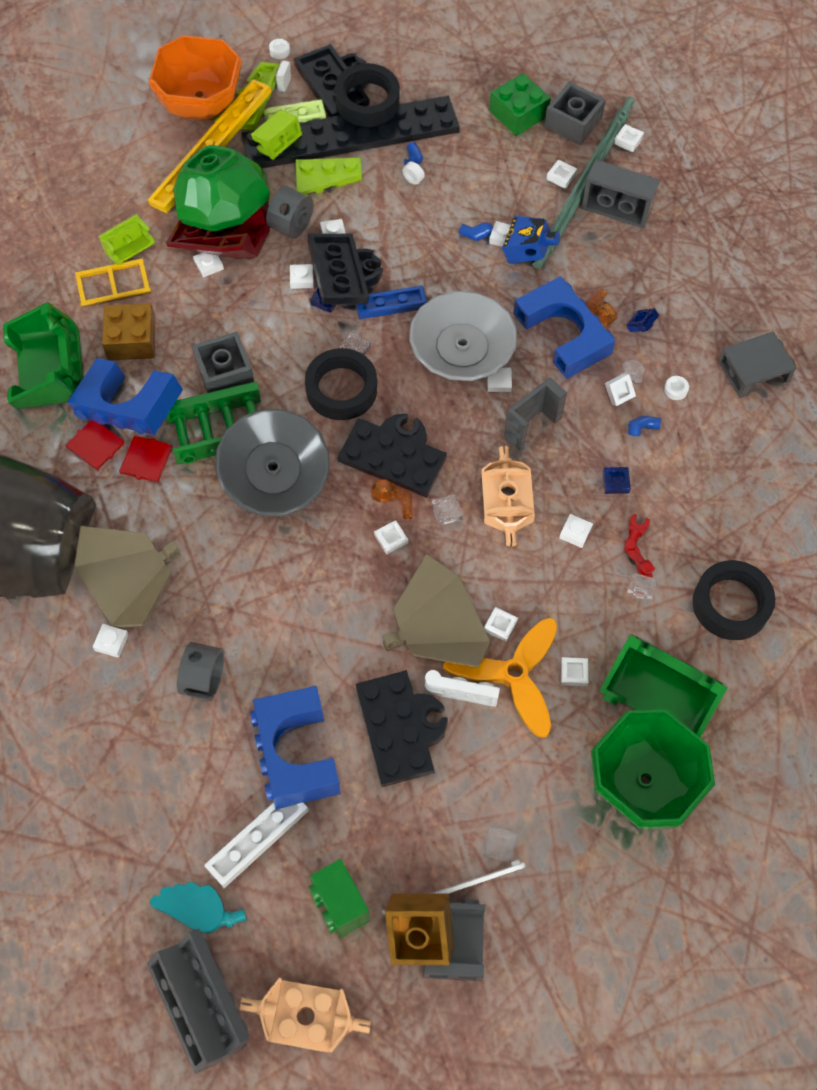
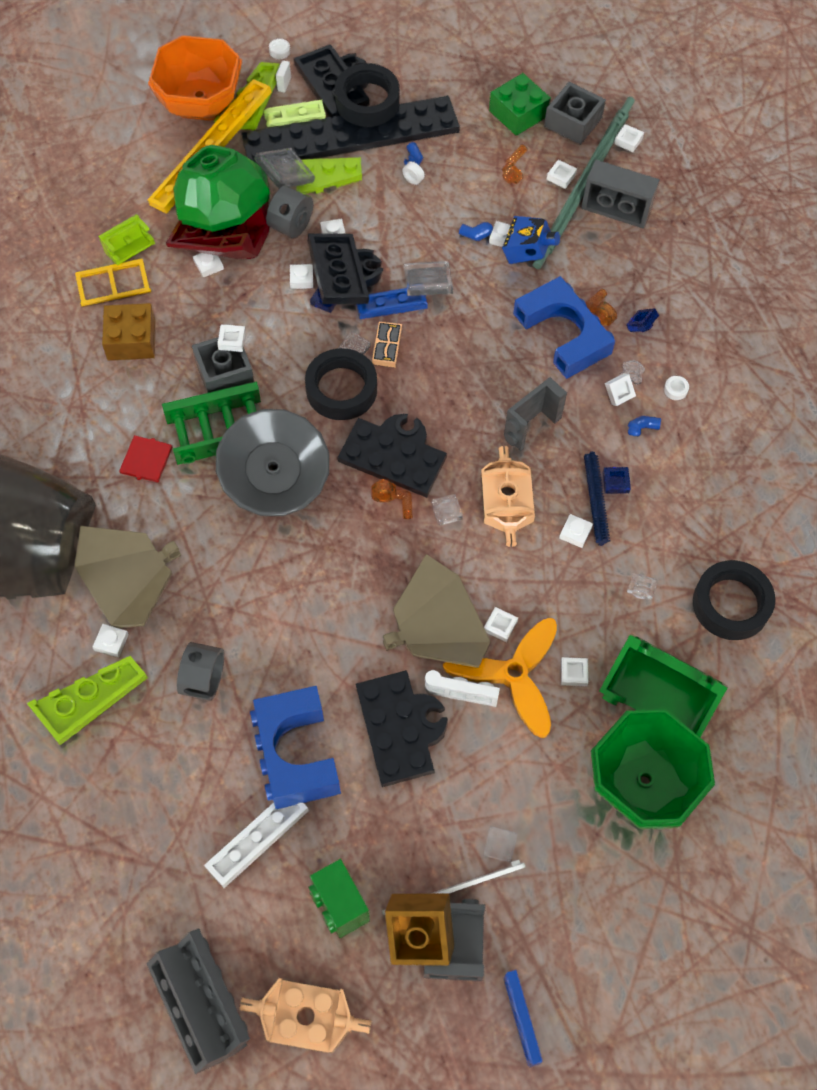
(46, 356): green windscreen -> none
(74, 707): none -> lime wing
(95, 444): red piece -> none
(142, 413): blue arch -> none
(196, 907): teal animal -> none
(231, 338): none -> white plate
(277, 133): lime hinge -> none
(284, 168): none -> clear tile
(387, 344): none -> tile
(391, 537): white tile -> none
(428, 278): none -> clear tile
(466, 320): light grey dish -> none
(500, 381): white tile -> none
(511, 172): none -> clear orange plate
(522, 1019): none -> blue tile
(596, 498): none -> dark blue axle
(644, 566): red piece -> none
(756, 362): dark grey panel -> none

